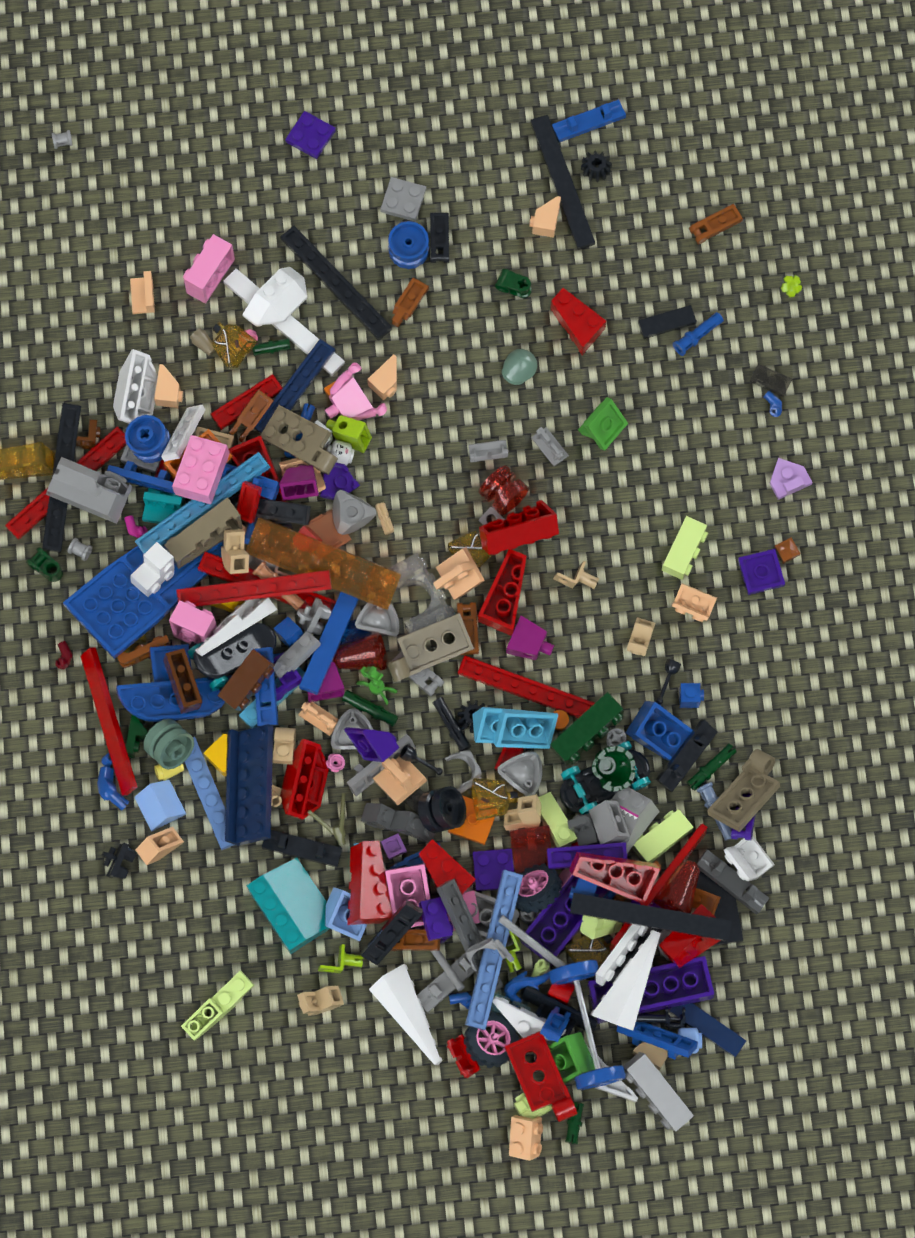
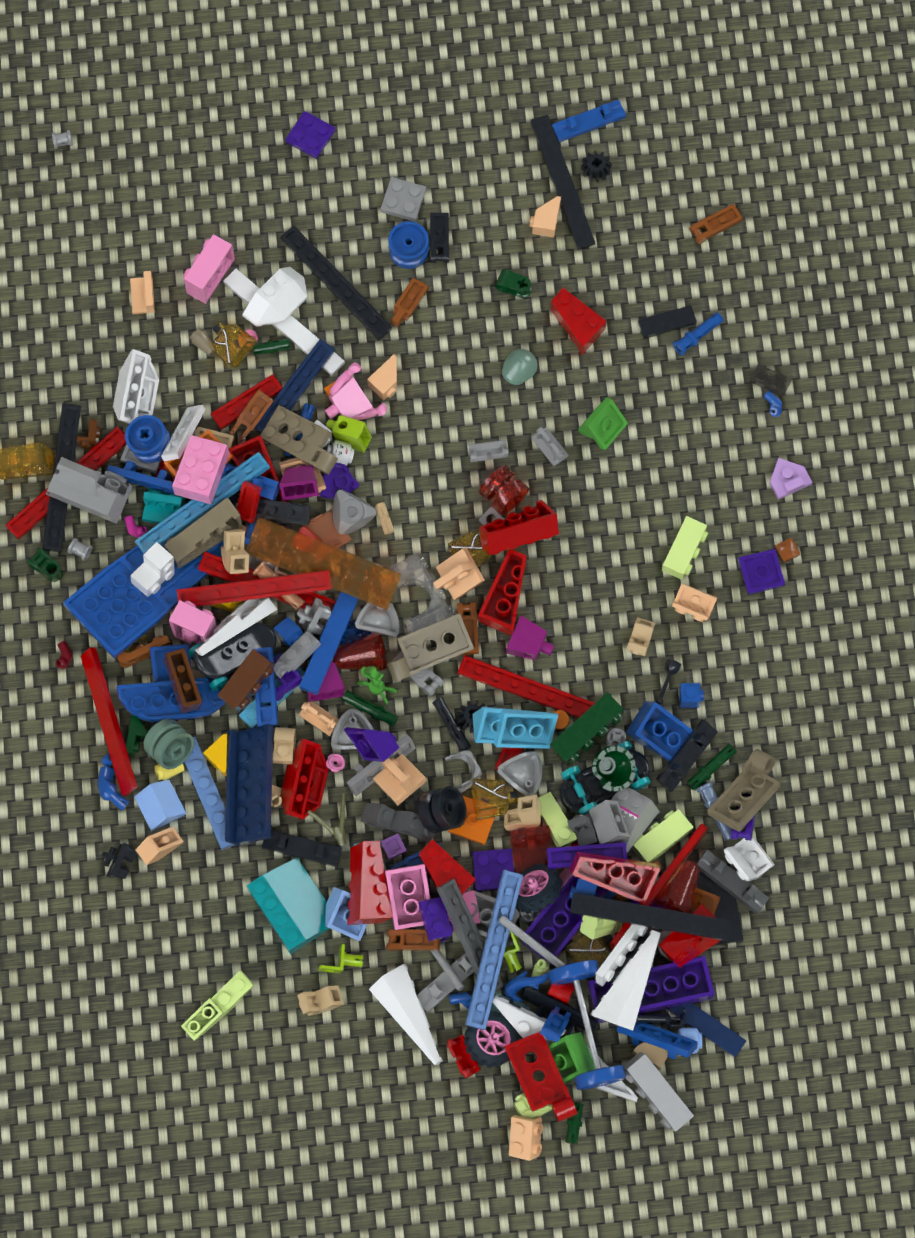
(167, 389): light nougat slope -> none
(391, 932): black hinge -> none
(409, 754): black hinge -> none
(488, 943): light grey helmet -> none
(580, 576): tan bracket -> none
(791, 285): lime plant -> none

